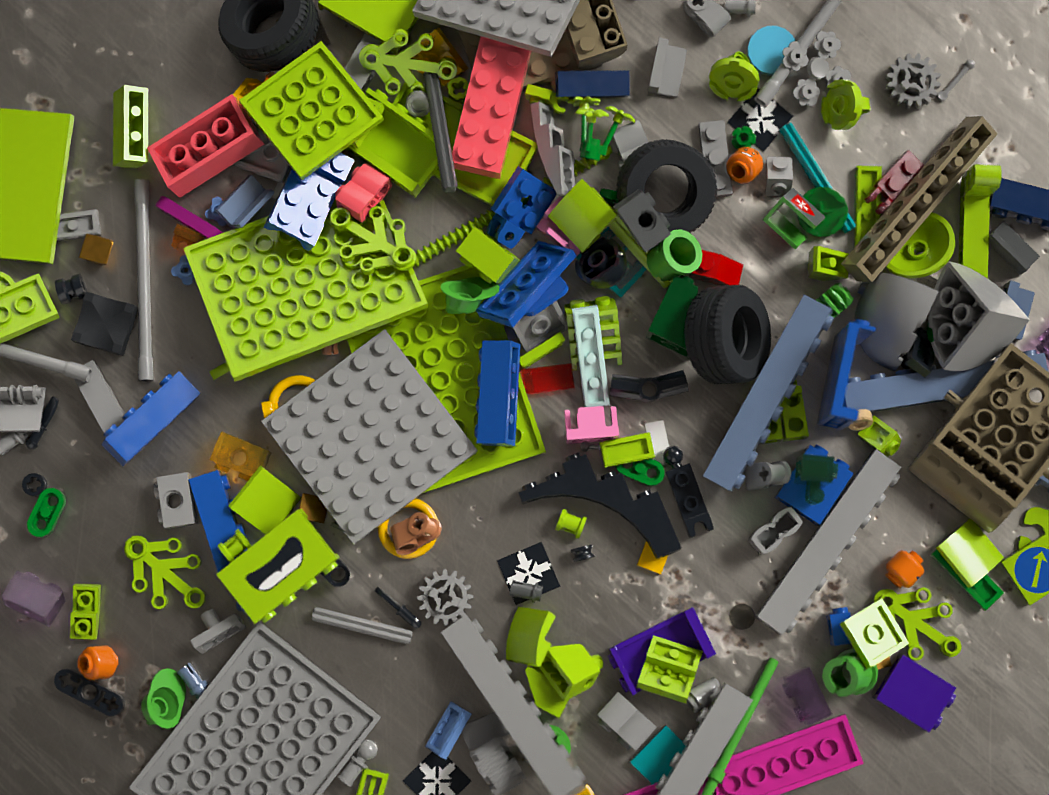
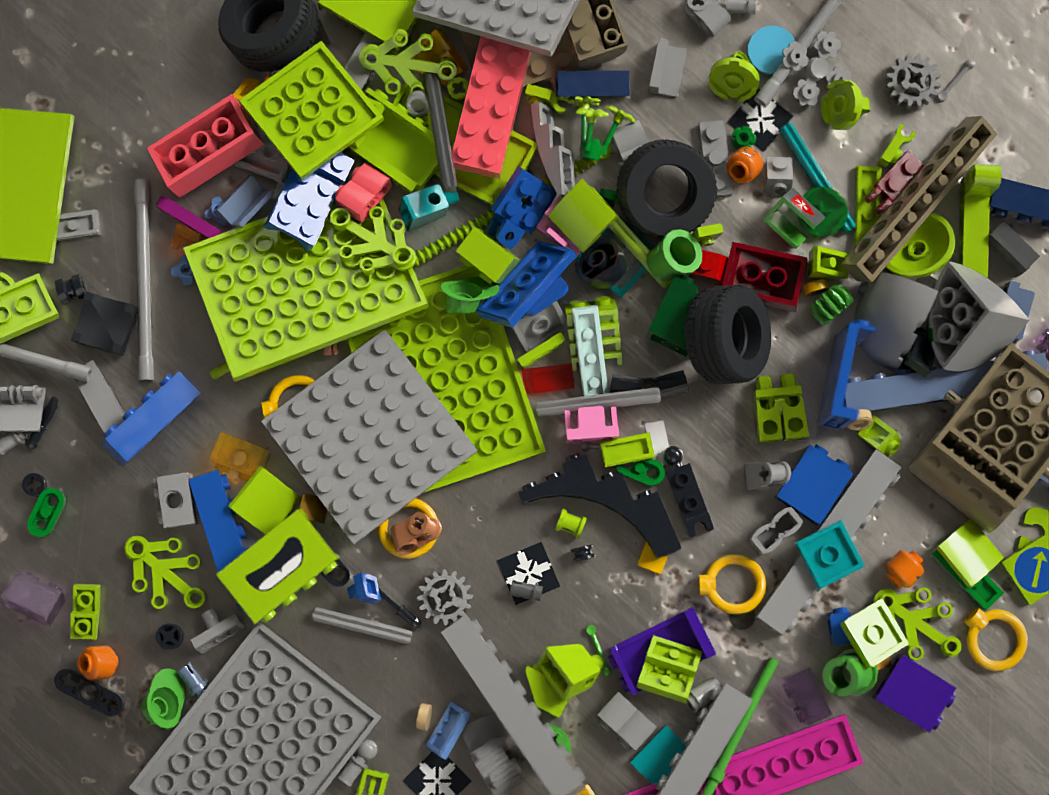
(96, 249): pearl gold slope -> none
(130, 127): lime brick -> none
(166, 639): none -> black wheel
(234, 545): lime bush -> none
(364, 589): none -> blue tile
(417, 207): none -> teal torso
(424, 717): none -> tan tile
(498, 393): blue brick -> none
(527, 636): lime slope -> none
(591, 630): none -> bright green hinge
(608, 400): none -> light grey axle
(629, 212): dark grey brick -> none
(707, 584): none -> yellow piece
(708, 234): none -> lime plate
(768, 393): sand blue brick -> none
(769, 273): none -> dark red slope
(815, 472): clear green brick -> none
(816, 287): none -> yellow tile
(829, 554): none -> teal tile
(893, 152): none -> lime plate
(977, 621): none -> yellow piece

